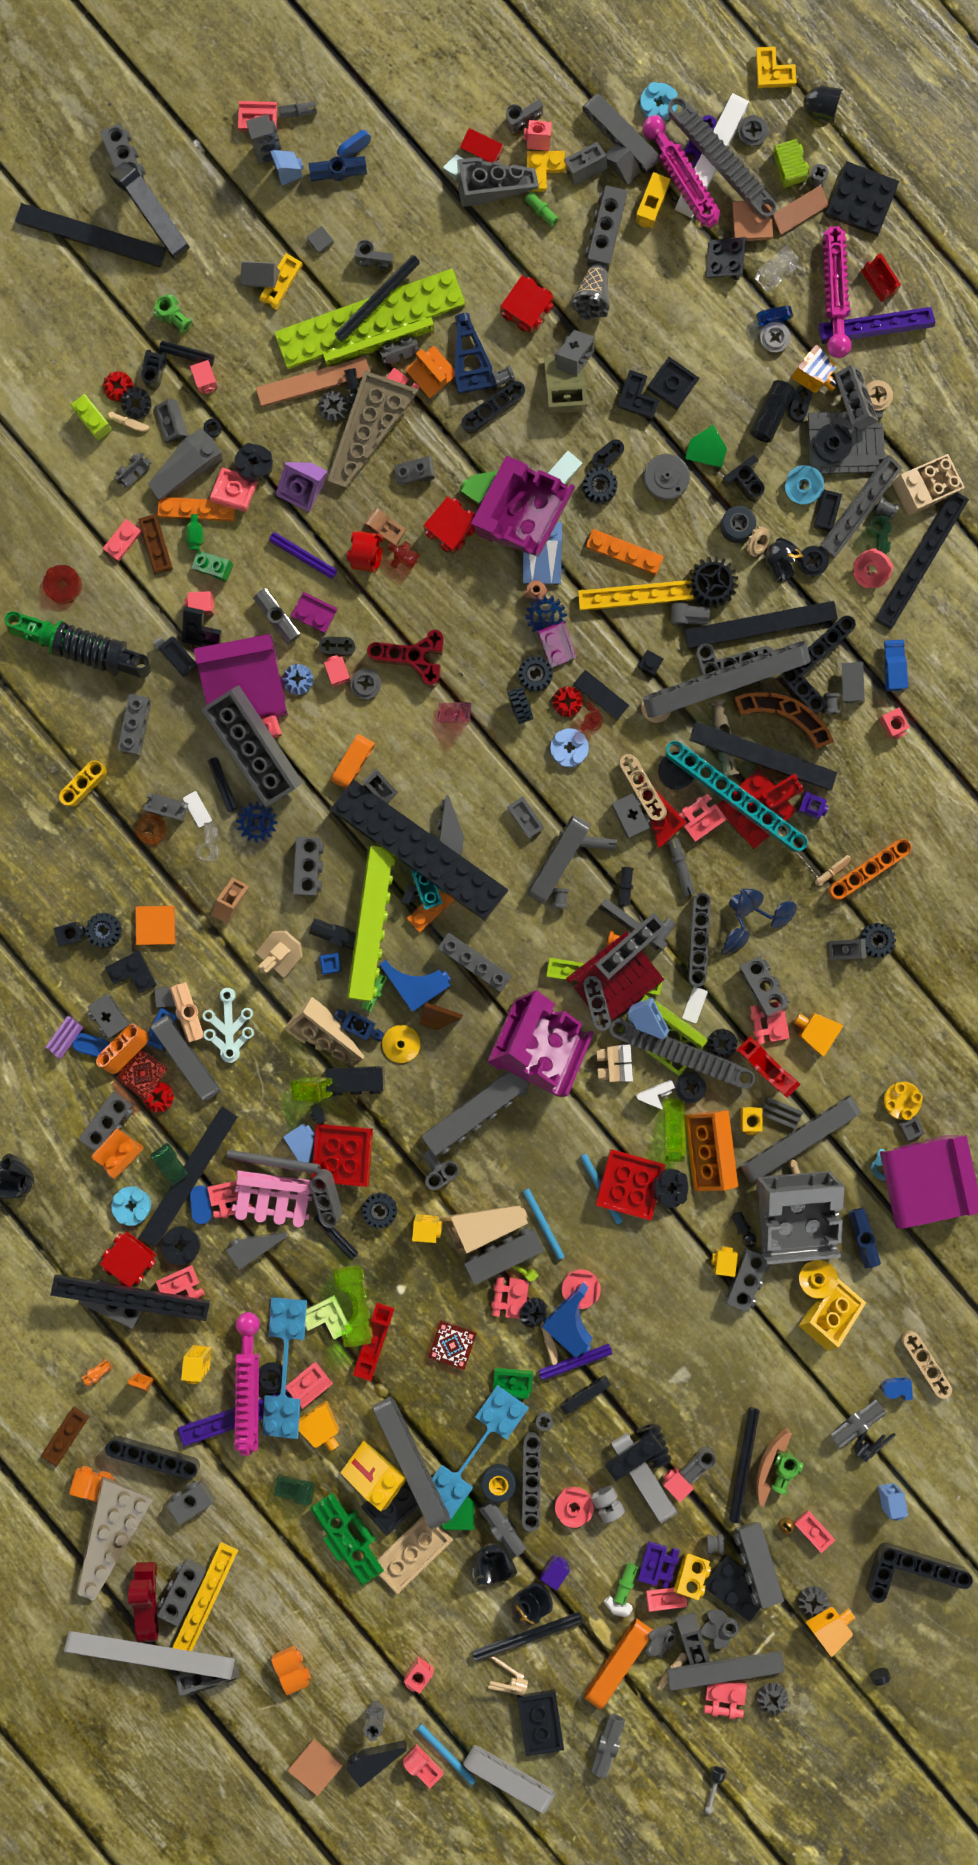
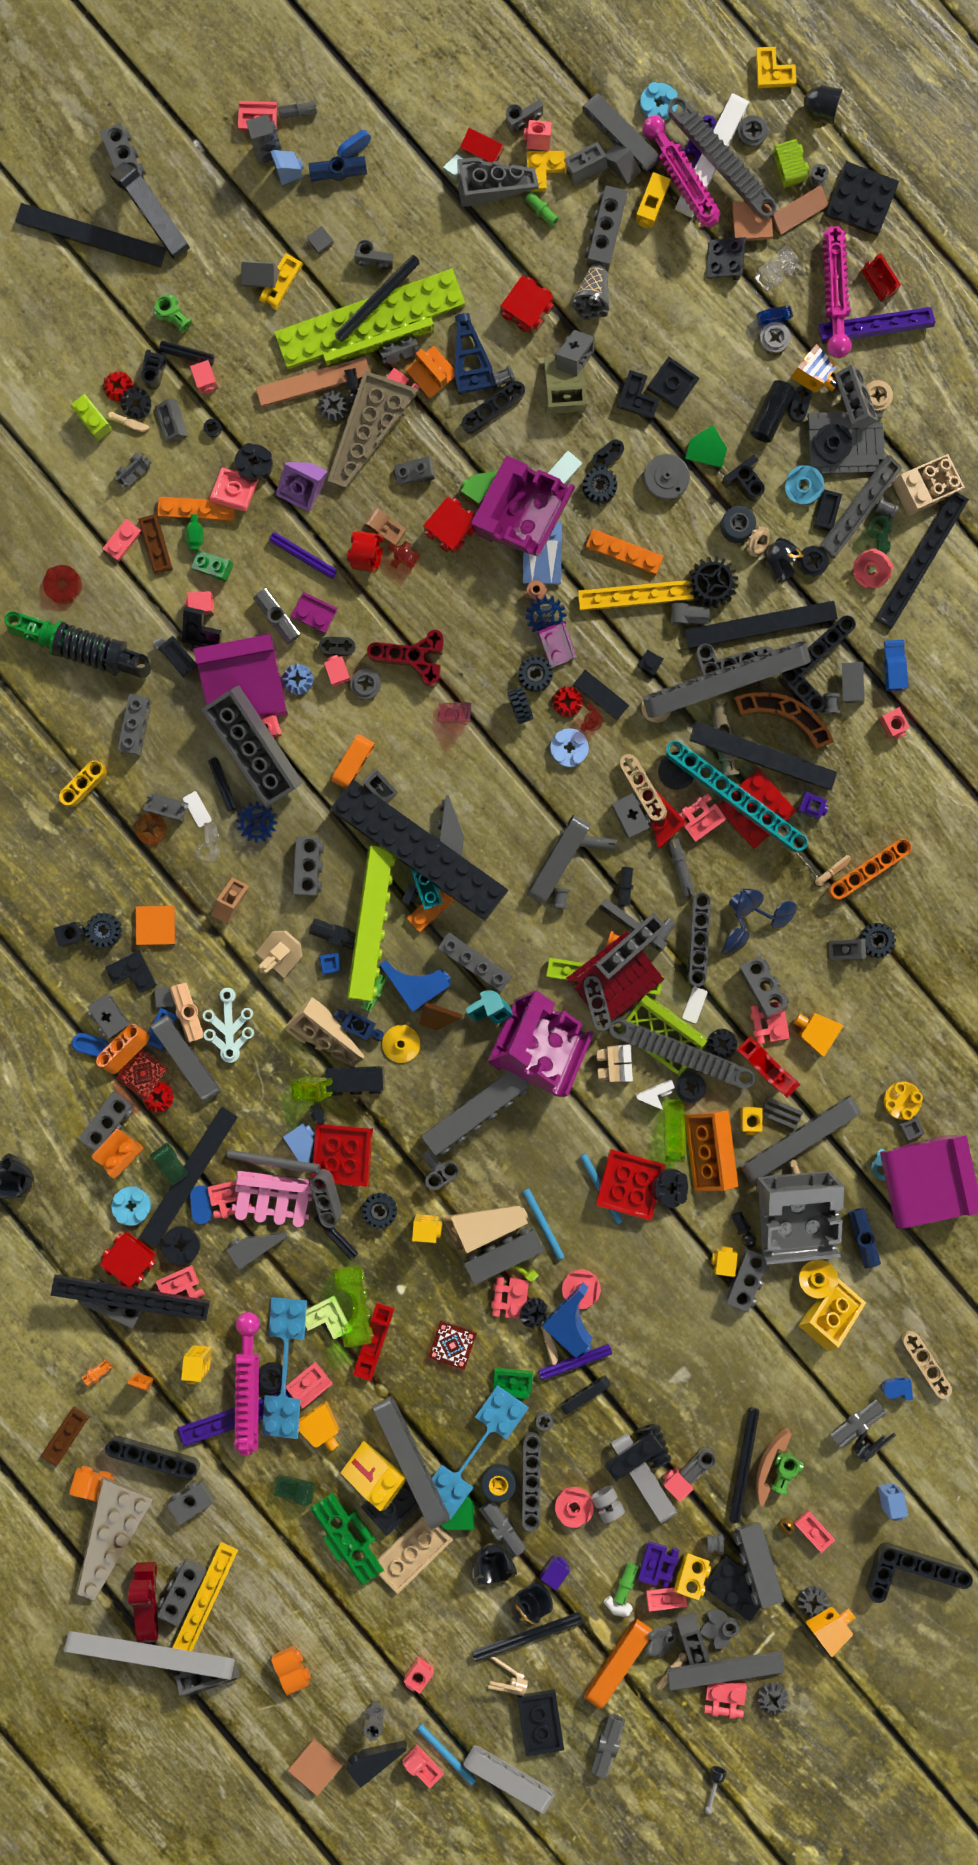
(62, 1035): medium lavender tile -> none
(189, 460): dark grey wedge -> none
(490, 1005): none -> teal brick
(525, 817): dark grey plate -> none
(648, 1018): medium blue slope -> none
(782, 792): red hinge -> none
(880, 1676): black tile -> none

